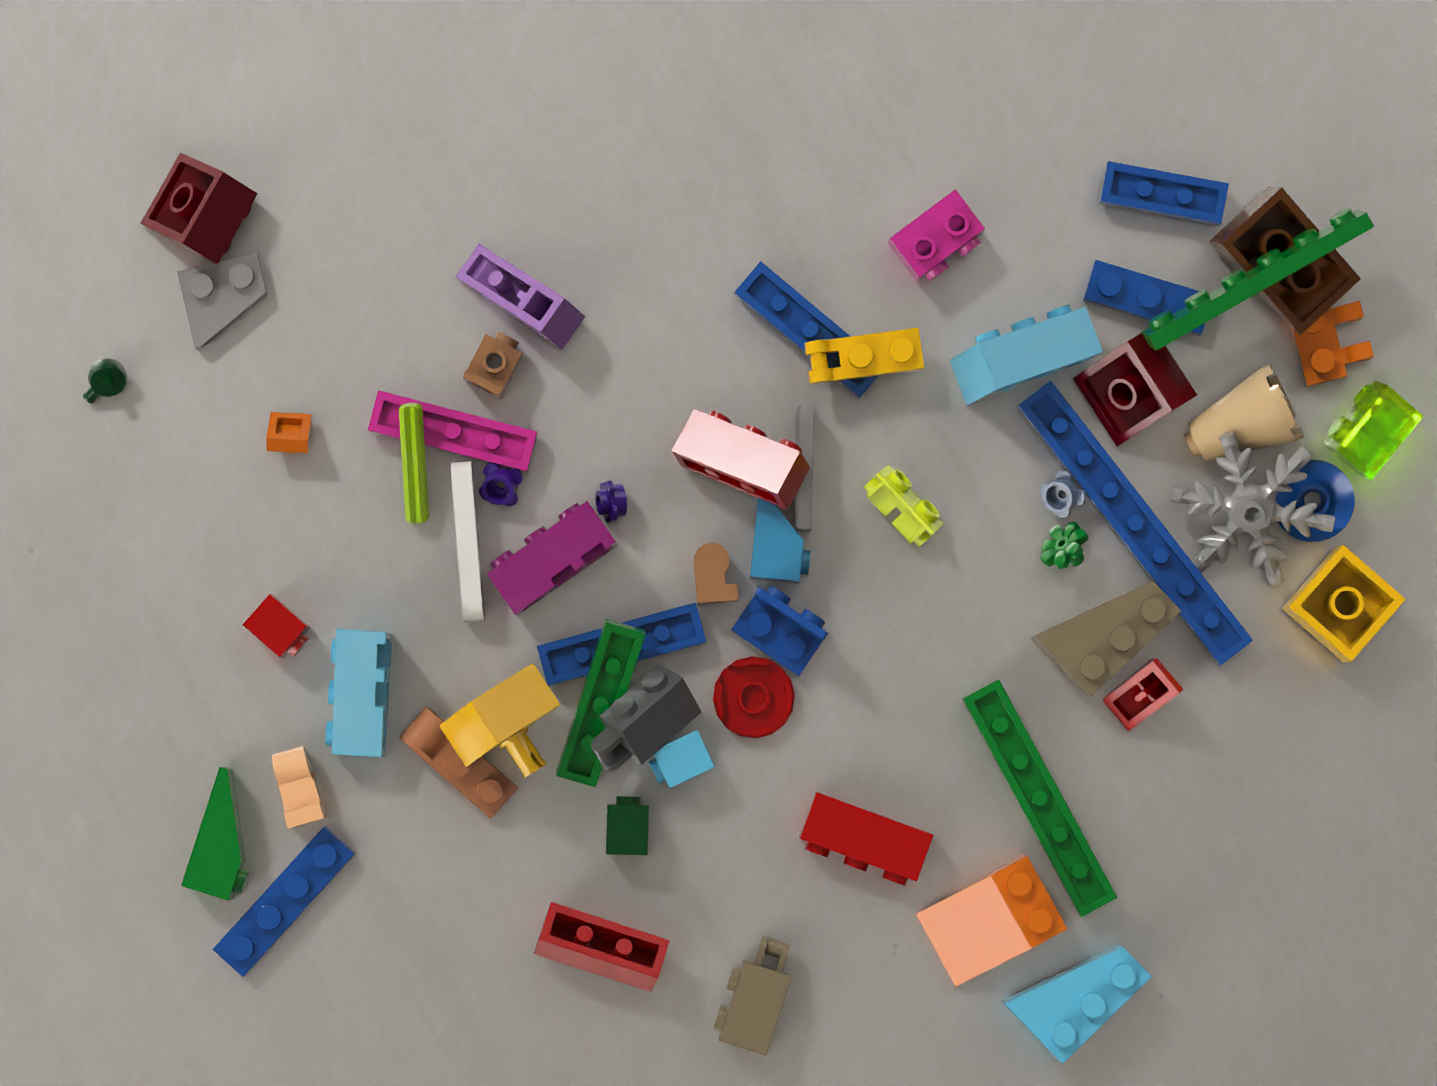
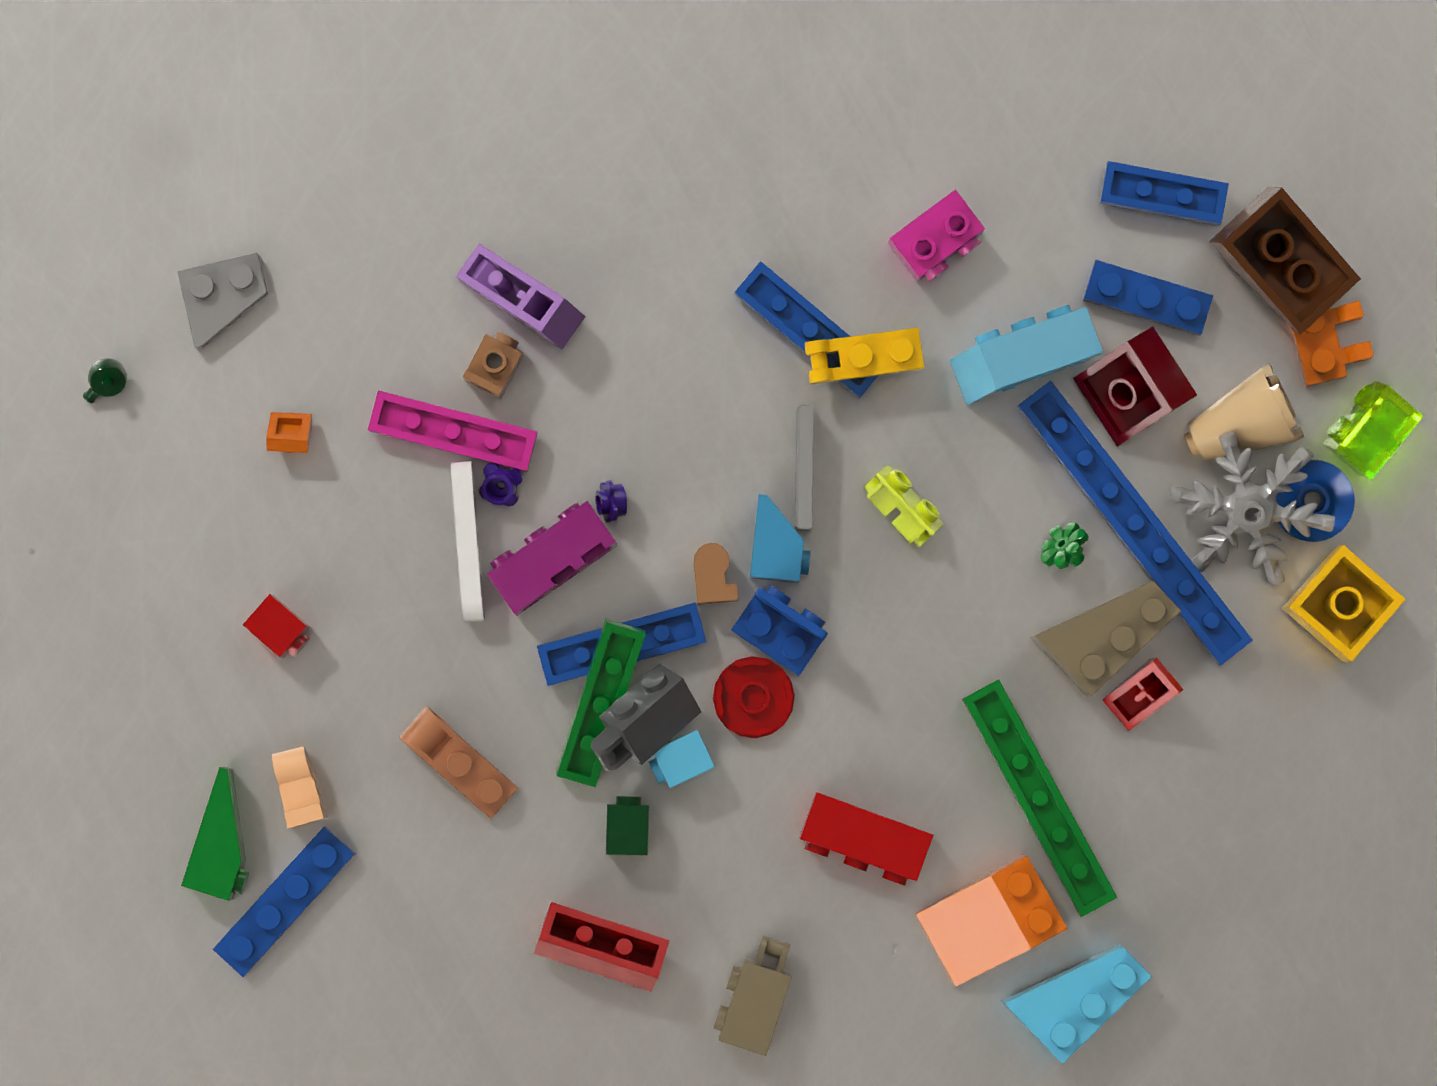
(199, 208): dark red slope -> none
(359, 692): medium azure wedge -> none
(413, 463): lime axle -> none
(502, 720): yellow brick -> none
(741, 457): brick -> none
(1054, 501): sand blue plate -> none
(1270, 269): green plate -> none

